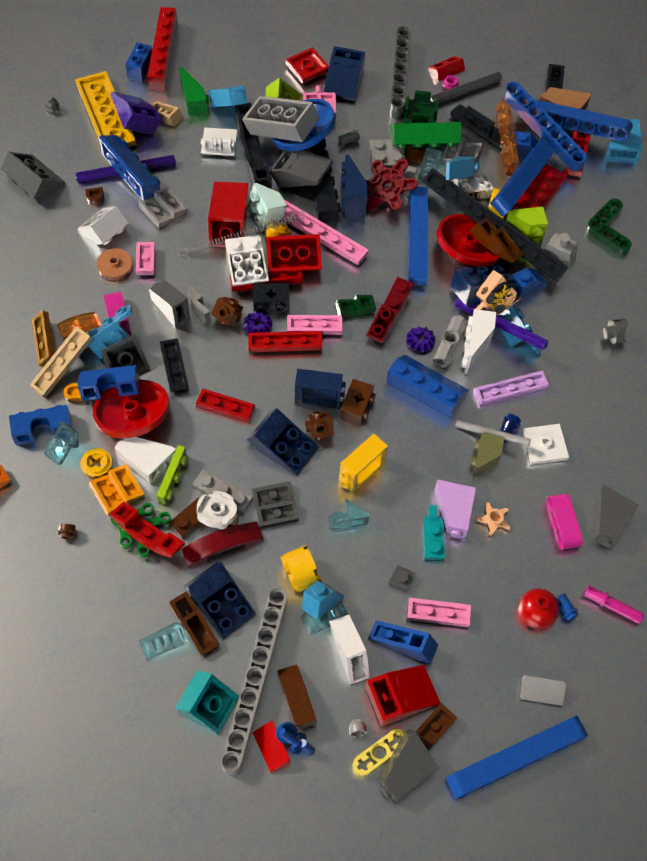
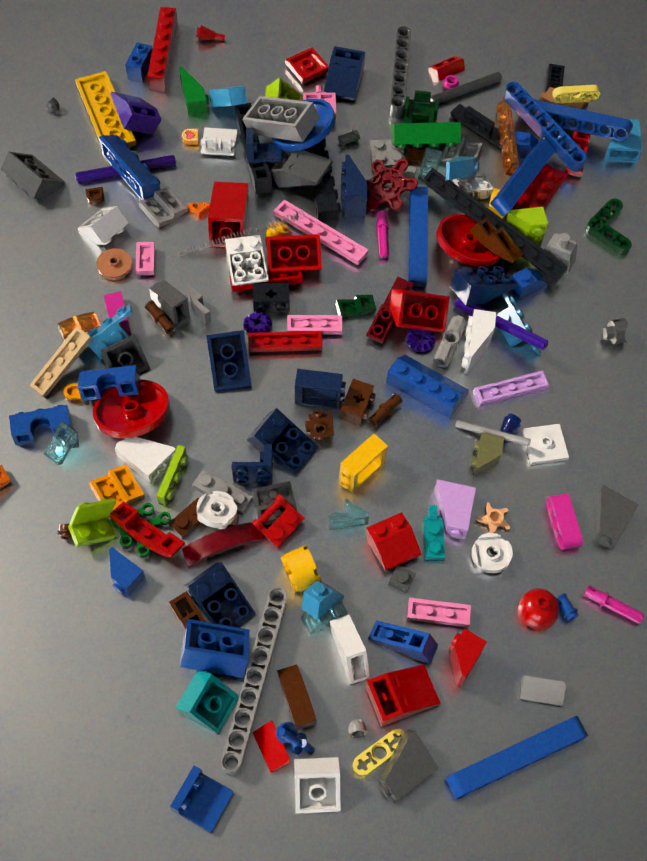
(43, 338): pearl gold plate -> none
(92, 523): none -> lime bracket
(96, 454): yellow gear -> none
(124, 573): none -> blue slope
(159, 317): none -> reddish brown pin
(169, 114): tan slope -> none
(174, 365): black plate -> none
(175, 627): clear light blue slope -> none
(190, 136): none -> tile
(198, 209): none -> orange tile
(201, 799): none -> blue bracket
(205, 33): none -> red cone
(215, 648): none -> blue slope
(225, 405): red tile -> none
(227, 310): reddish brown brick -> none
(229, 360): none -> dark blue slope
(256, 472): none -> dark blue bracket
(261, 151): none -> dark blue bracket
(265, 205): light aqua slope -> none
(283, 525): none -> red plate
(317, 785): none -> white slope
(383, 239): none -> dark pink axle
(385, 410): none -> reddish brown pin
(393, 541): none -> red slope
(419, 310): none -> red slope
(435, 726): reddish brown plate -> none
(464, 654): none -> red slope
(496, 294): torso -> none
(497, 544): none -> white plate
(587, 94): none -> light yellow beam

